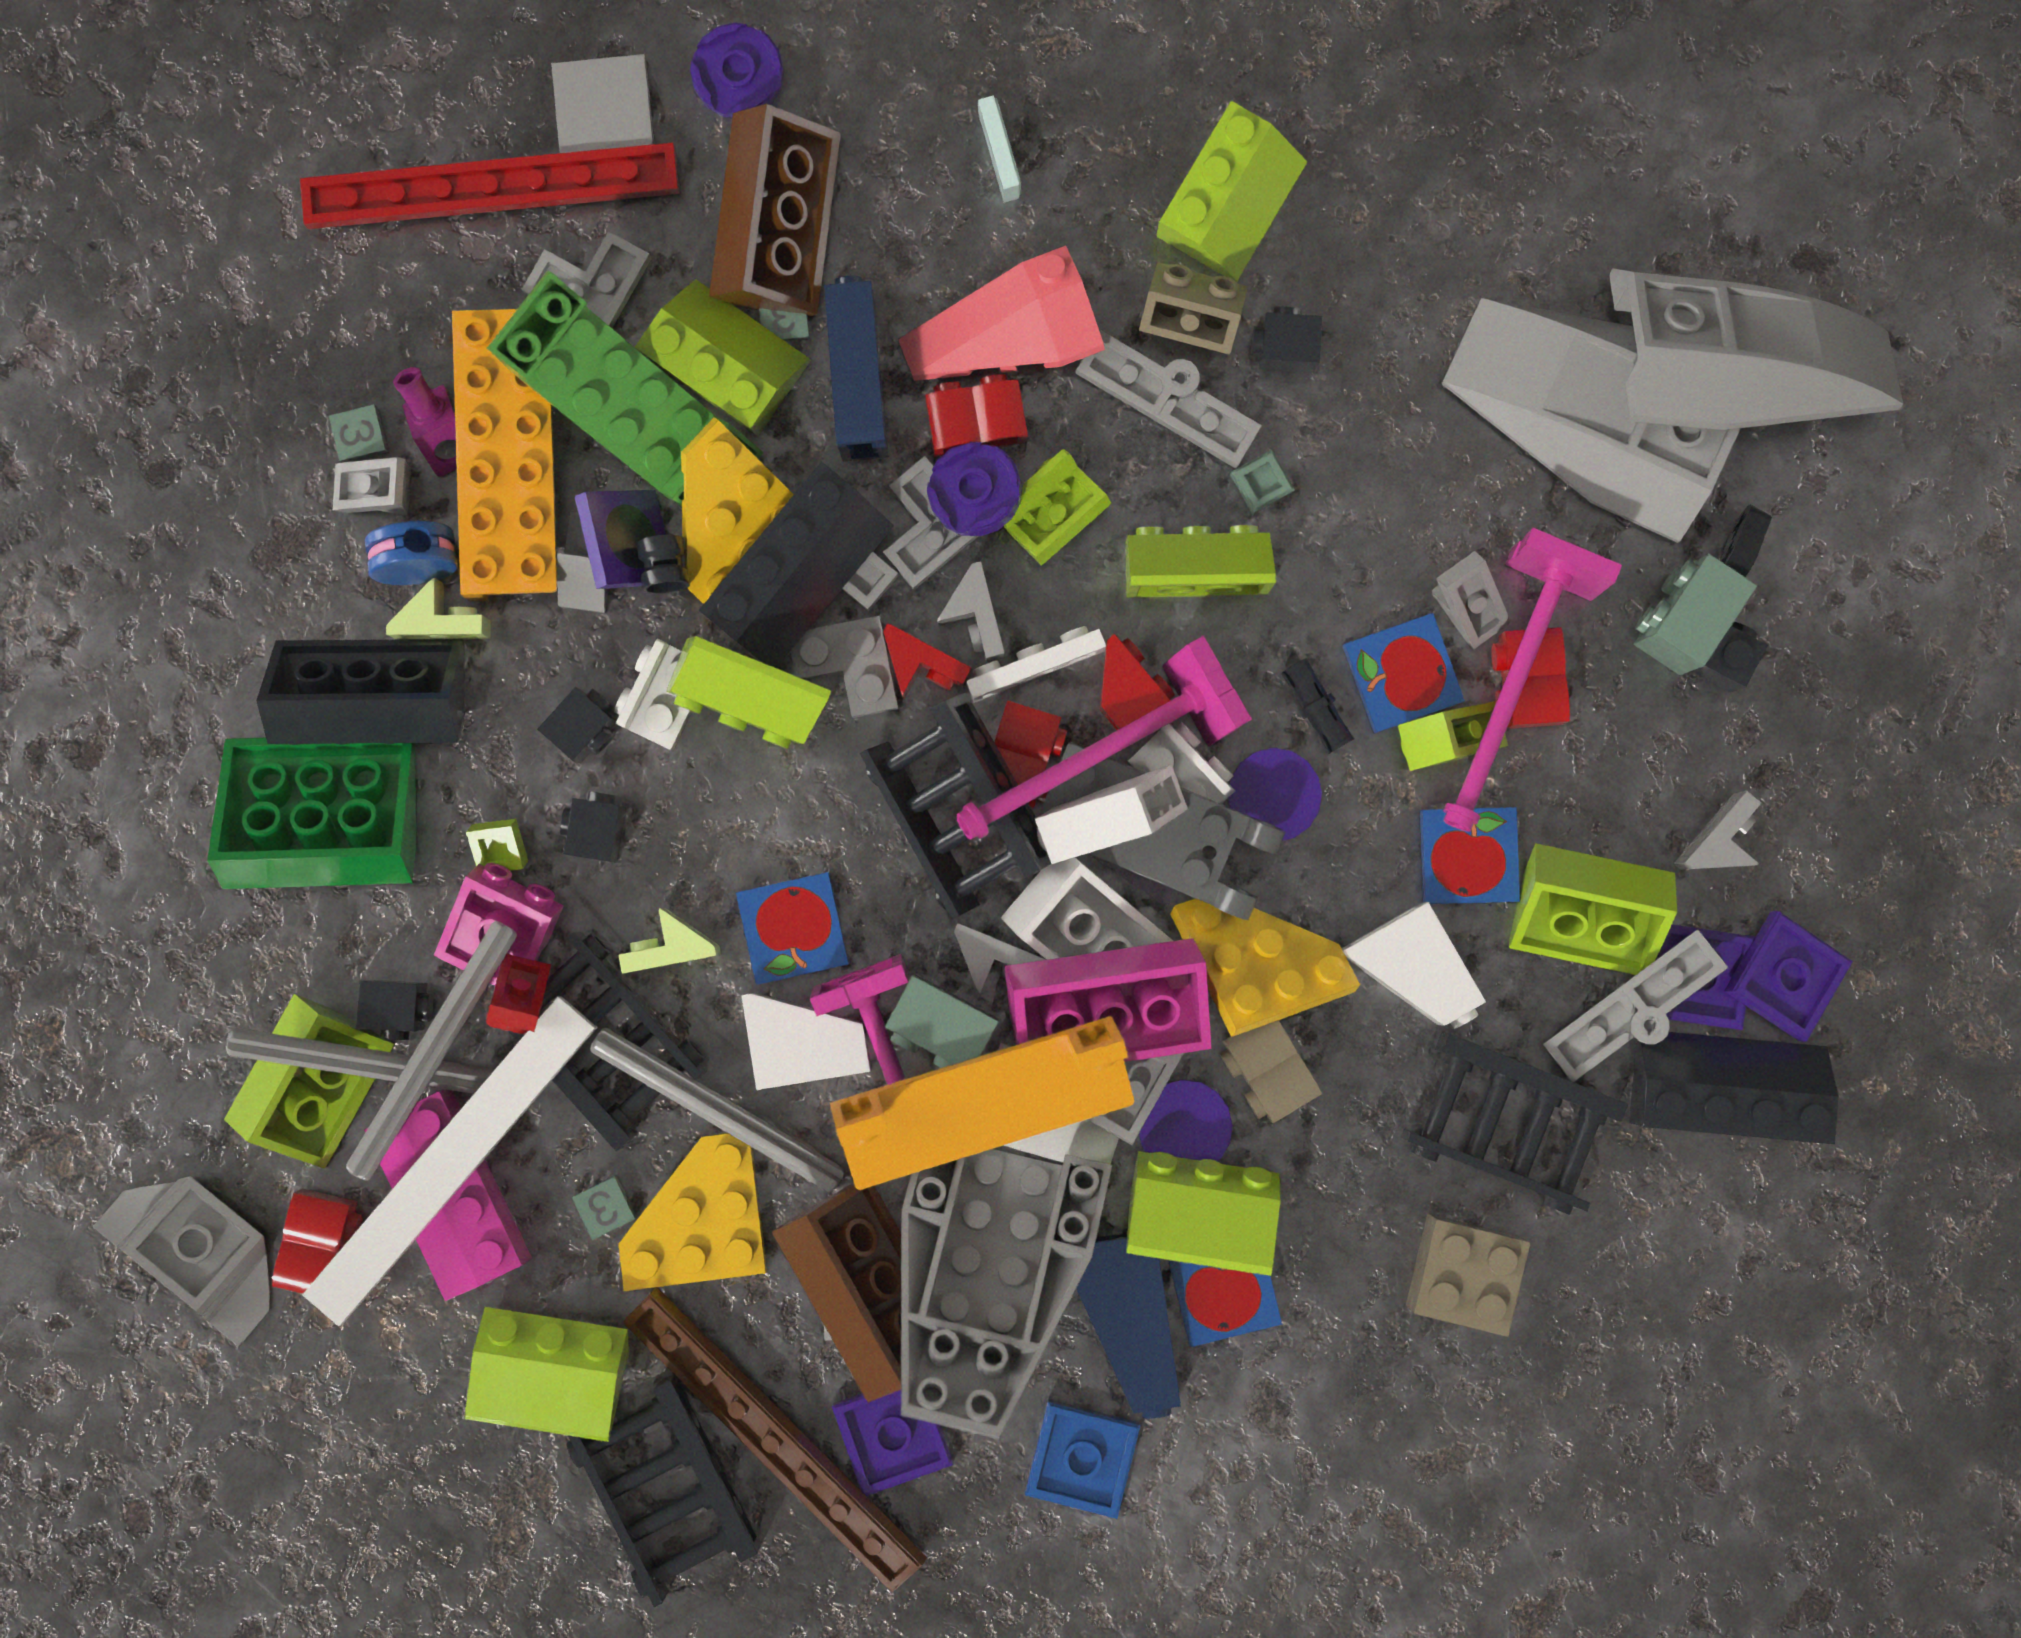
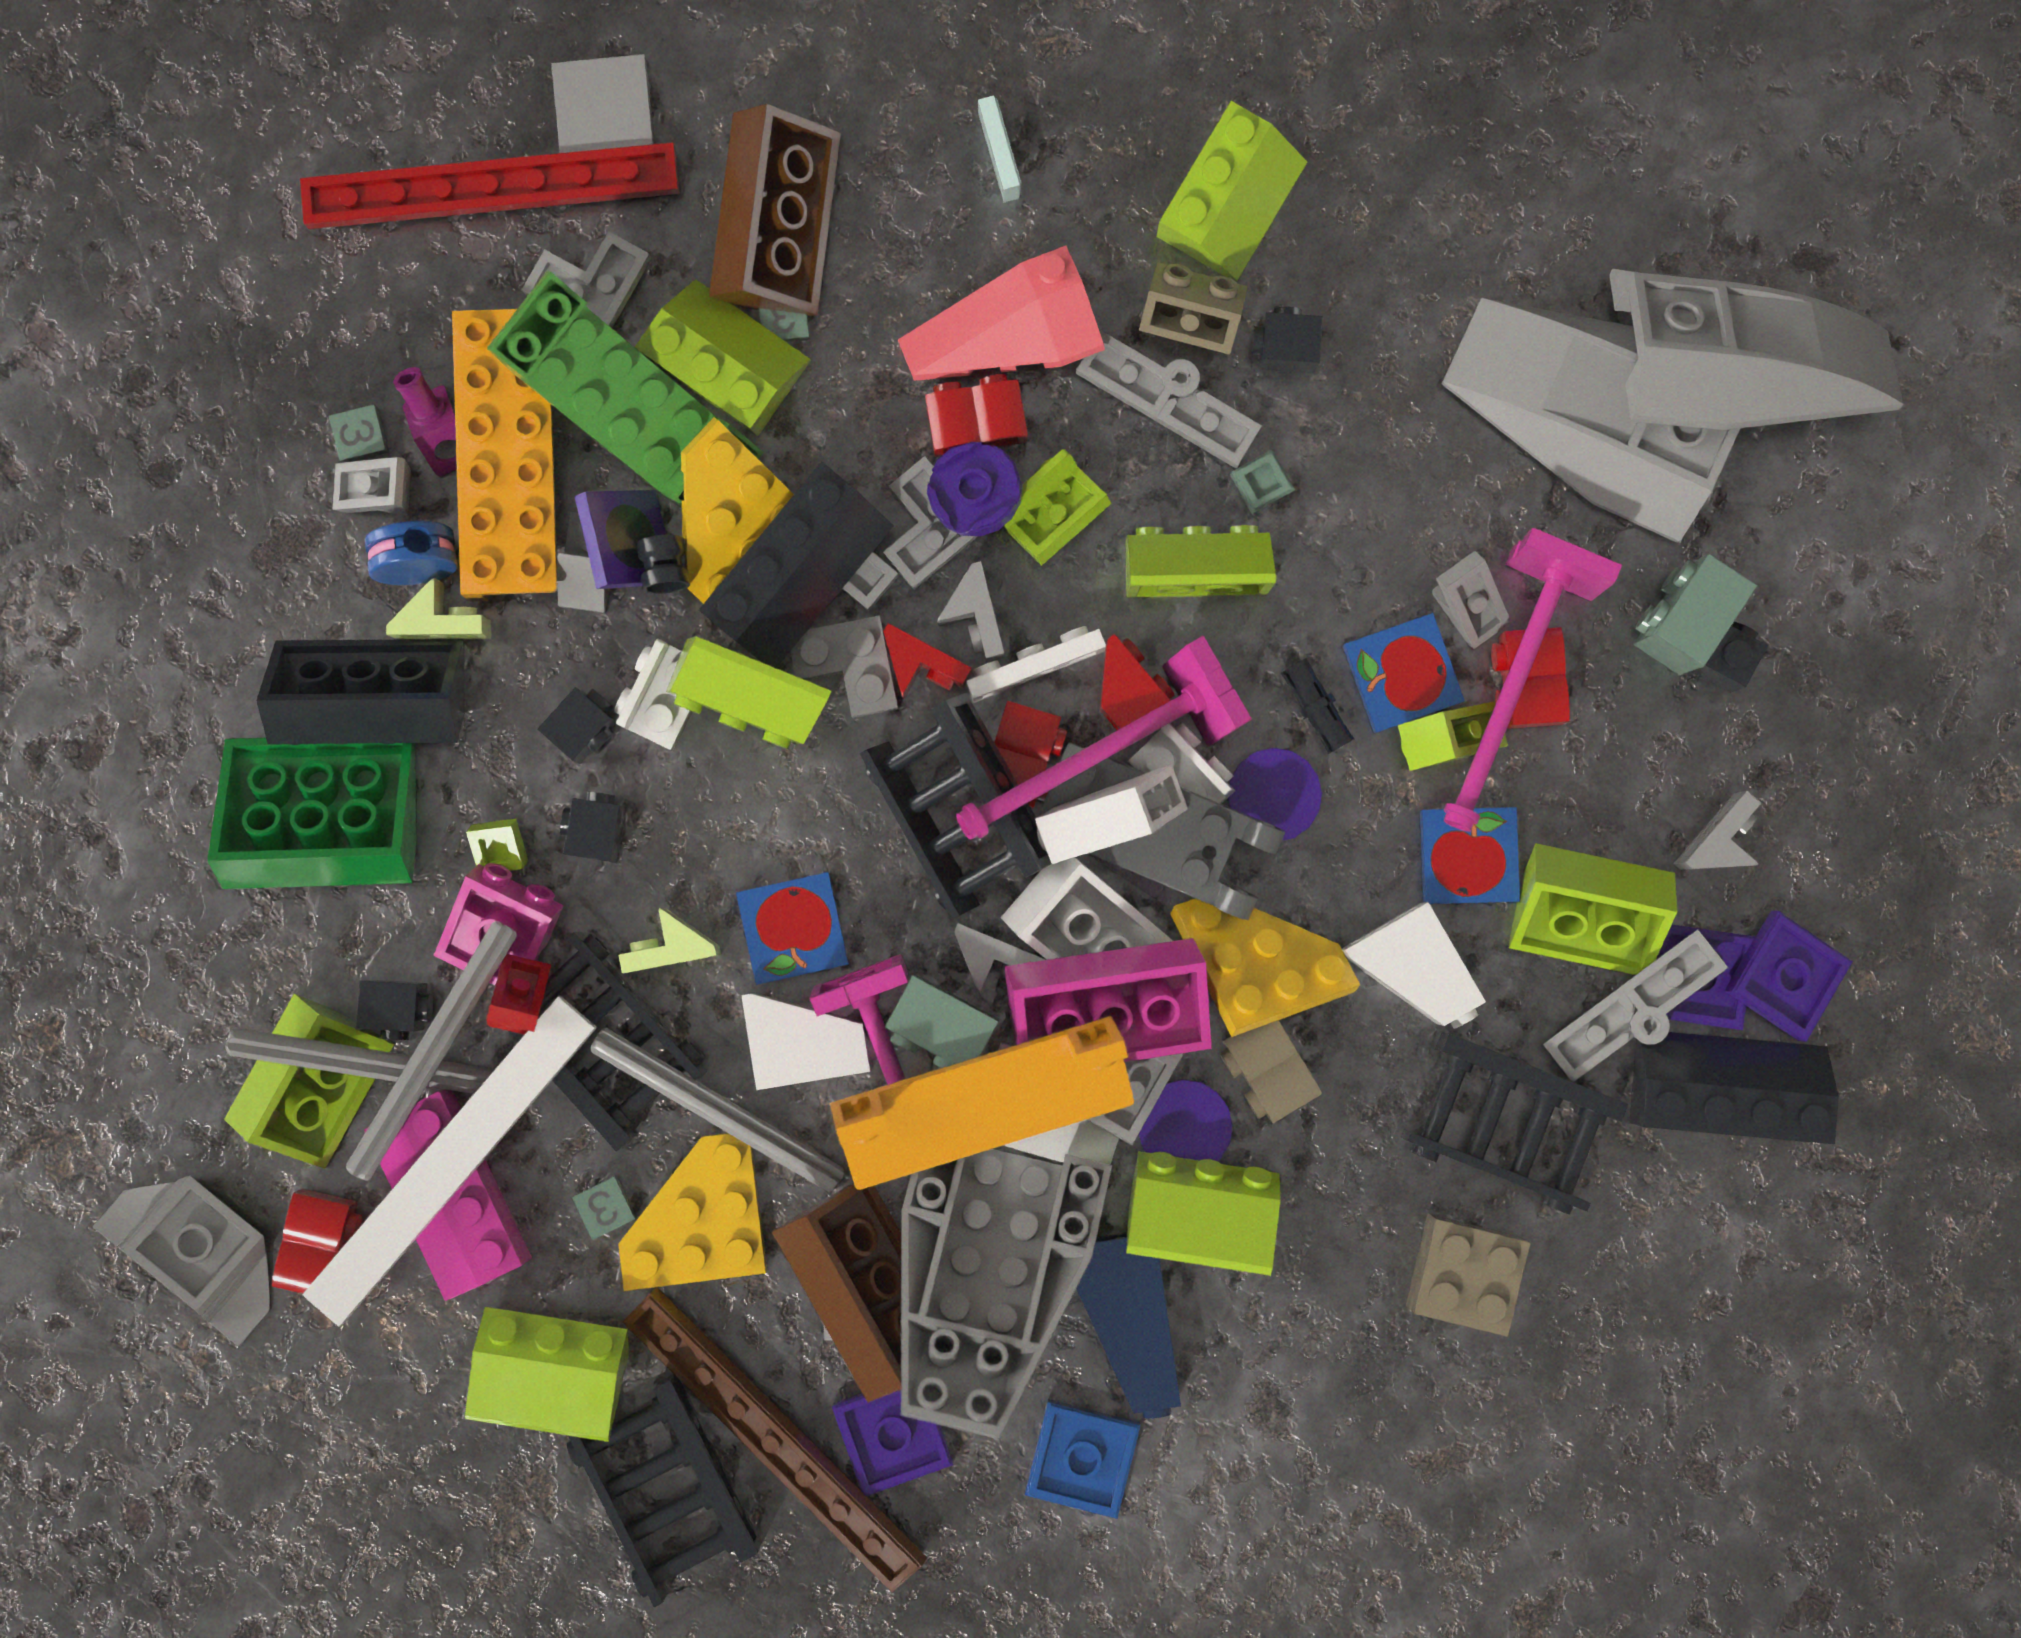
(736, 69): dark purple tile -> none
(855, 370): dark blue slope -> none
(1222, 1301): tile -> none
(1746, 540): black beam -> none

